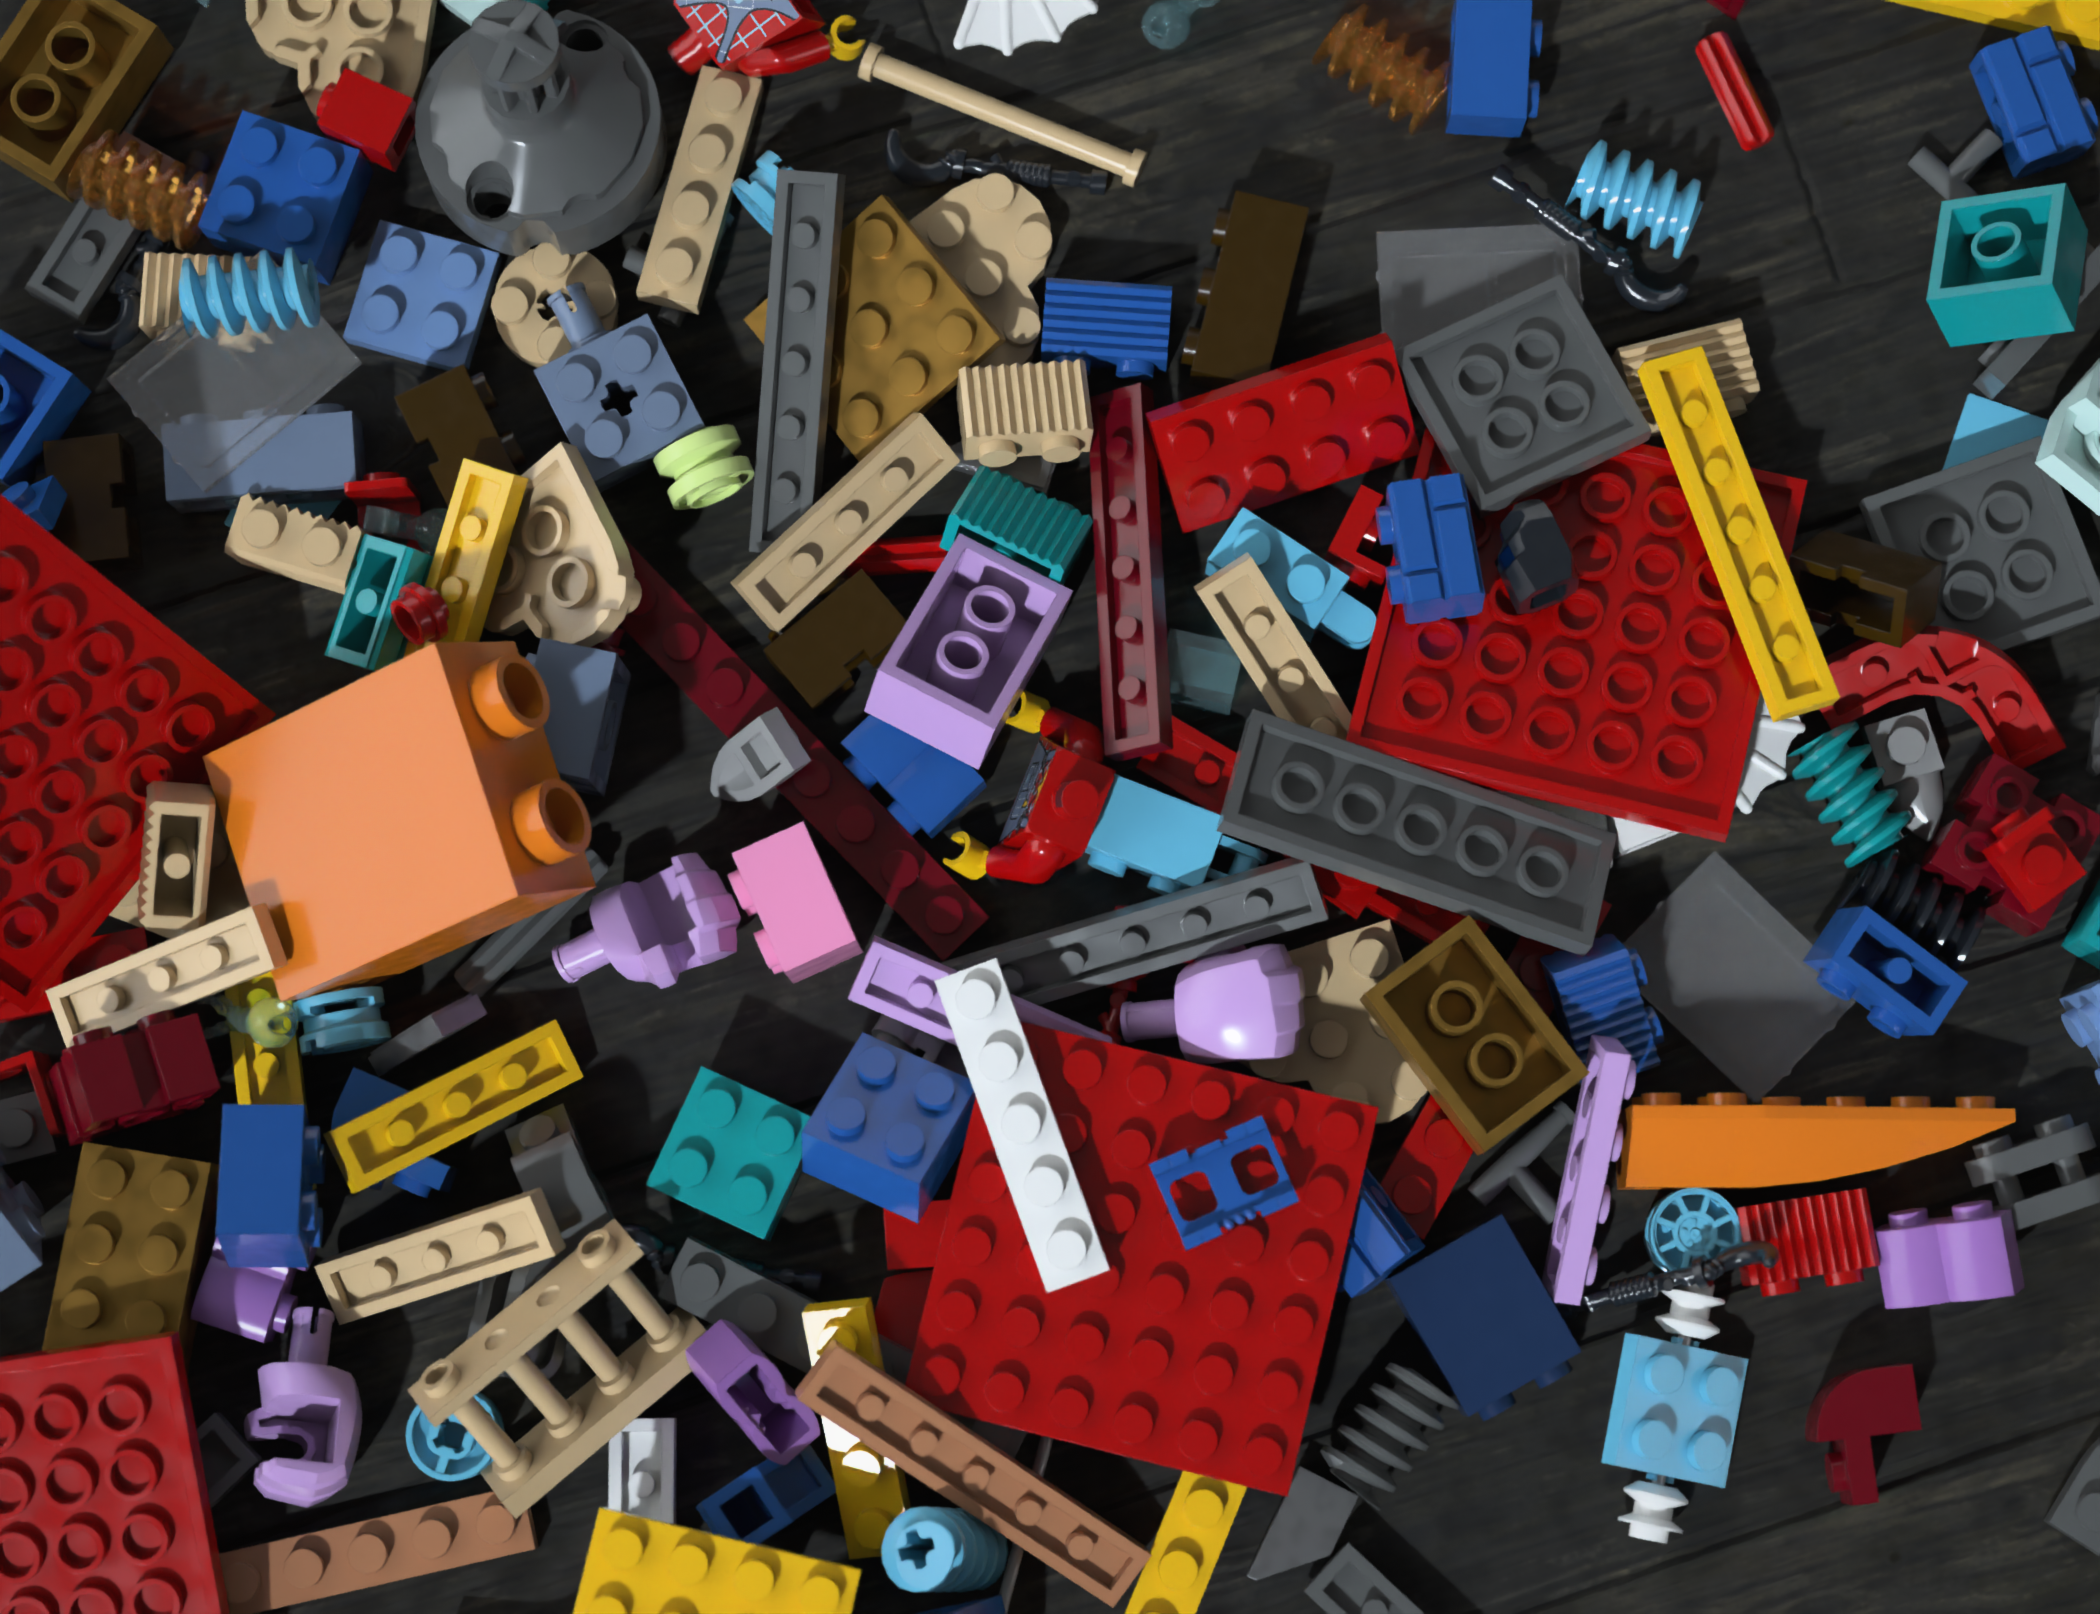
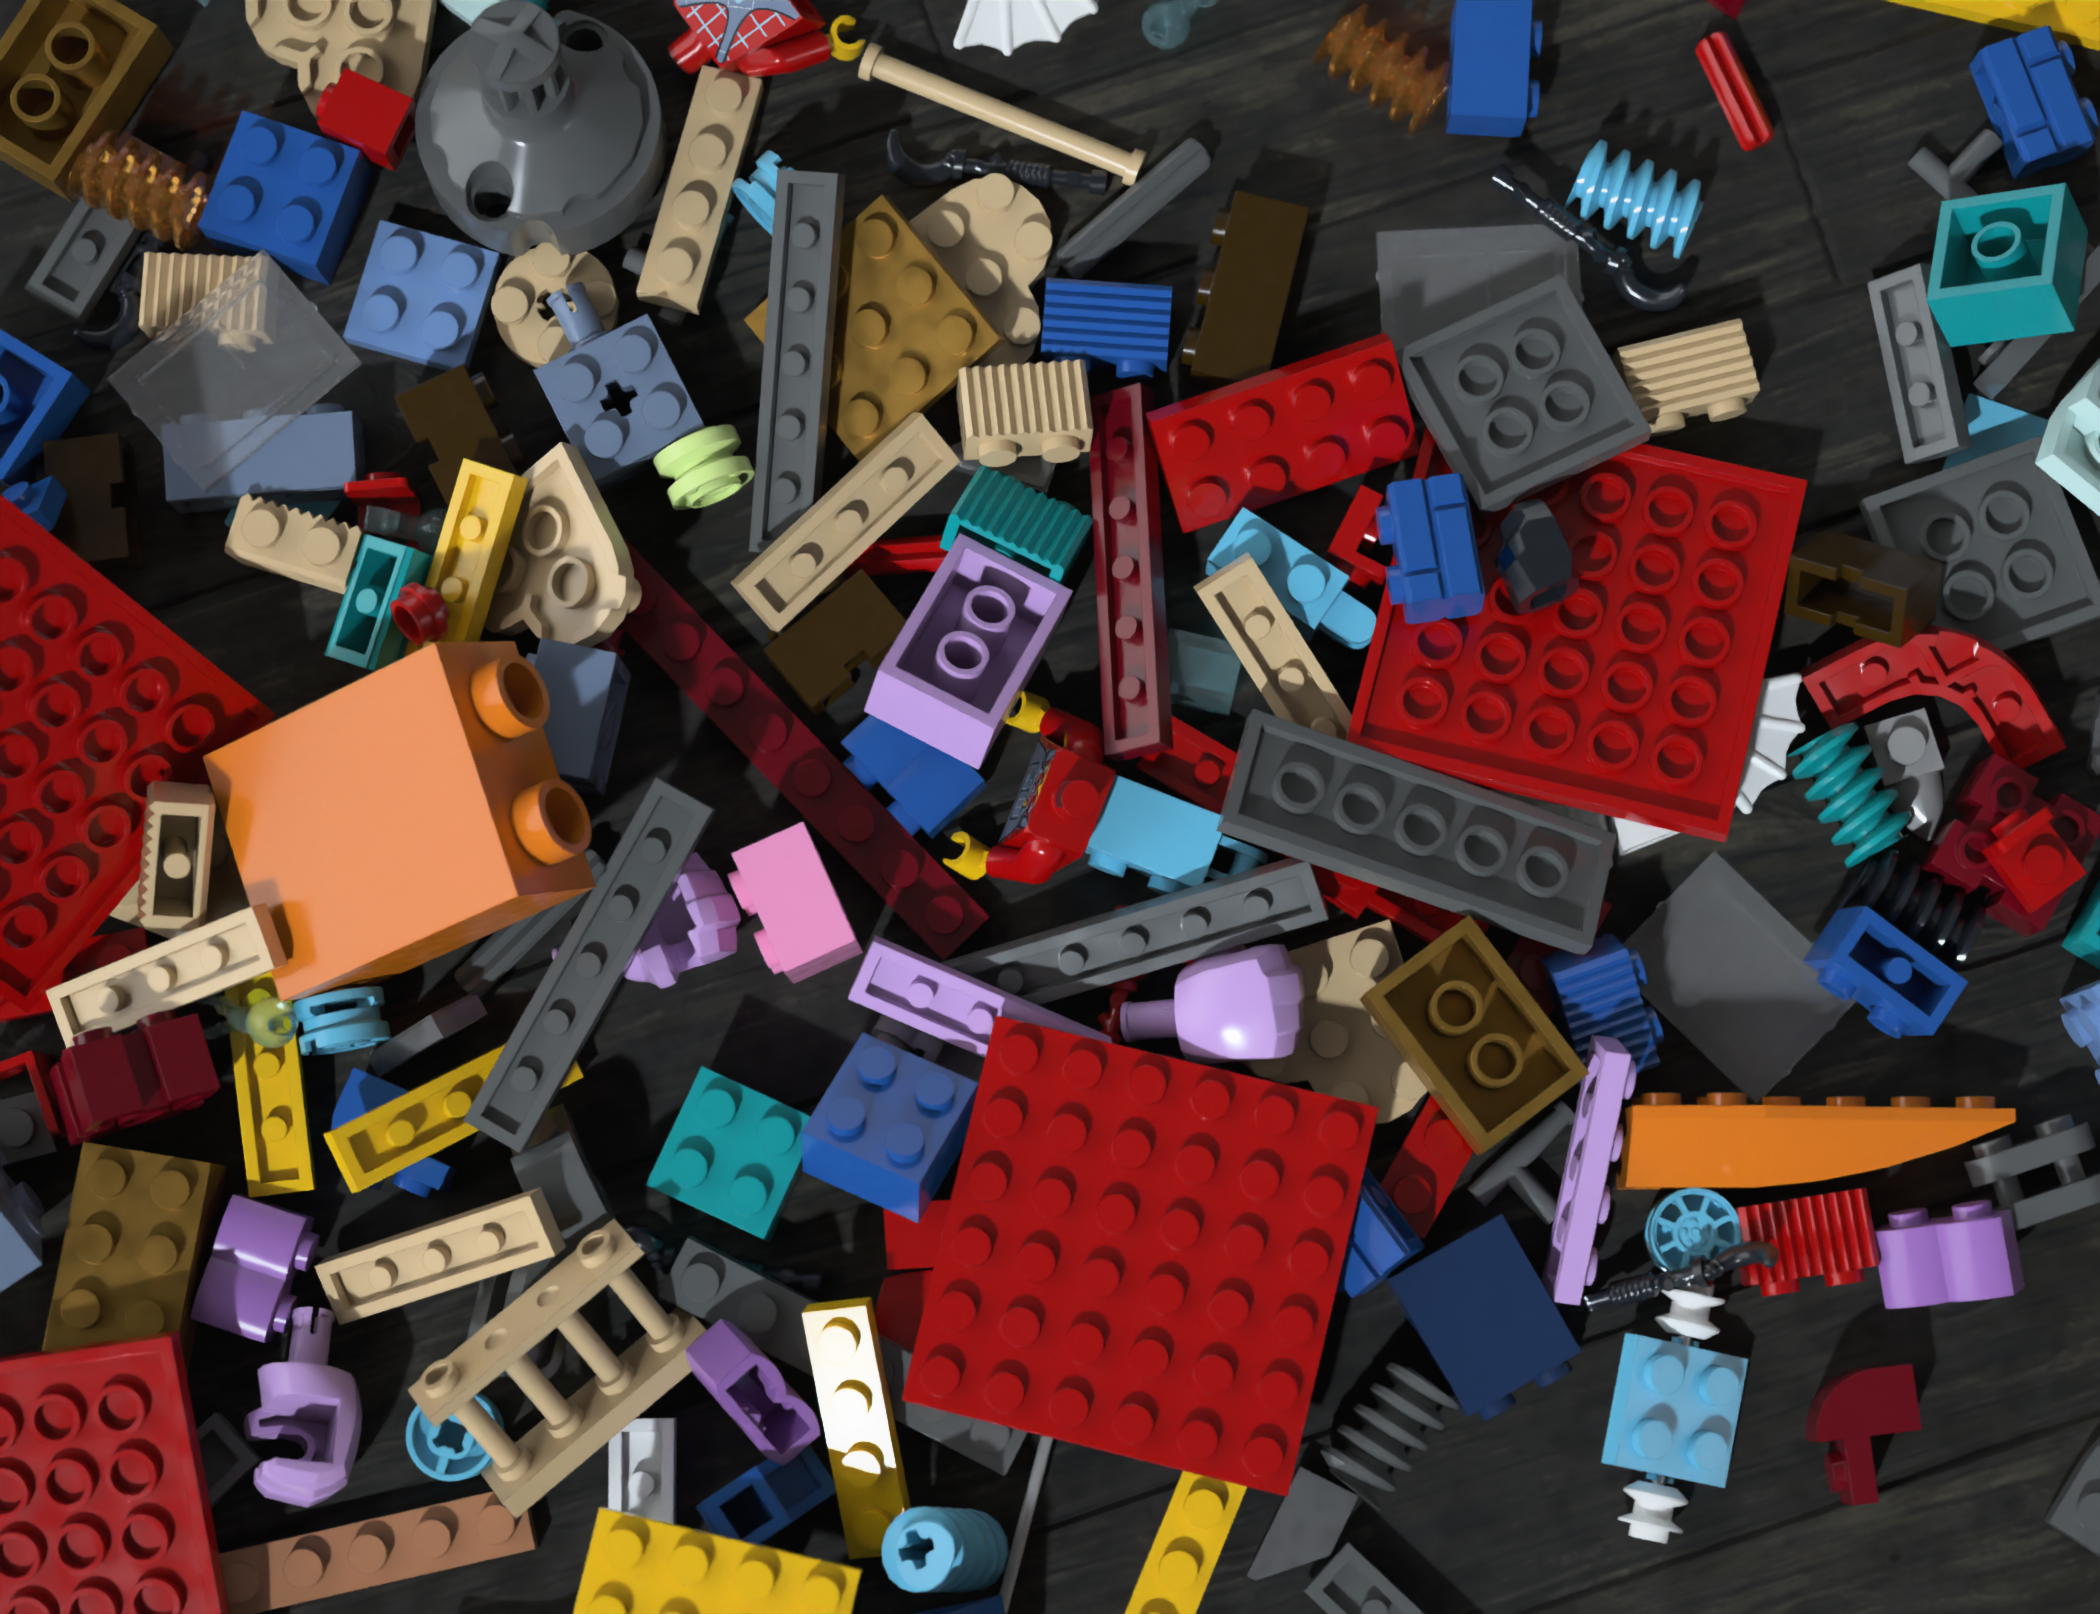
(248, 295): medium azure piece -> none
(266, 1186): blue brick -> none
(589, 965): none -> dark grey plate
(757, 759): light grey plate -> none
(972, 1472): nougat plate -> none
(1022, 1125): white plate -> none
(1133, 208): none -> dark grey axle
(1215, 1163): blue piece -> none
(1738, 534): yellow plate -> none
(1918, 367): none -> dark grey plate

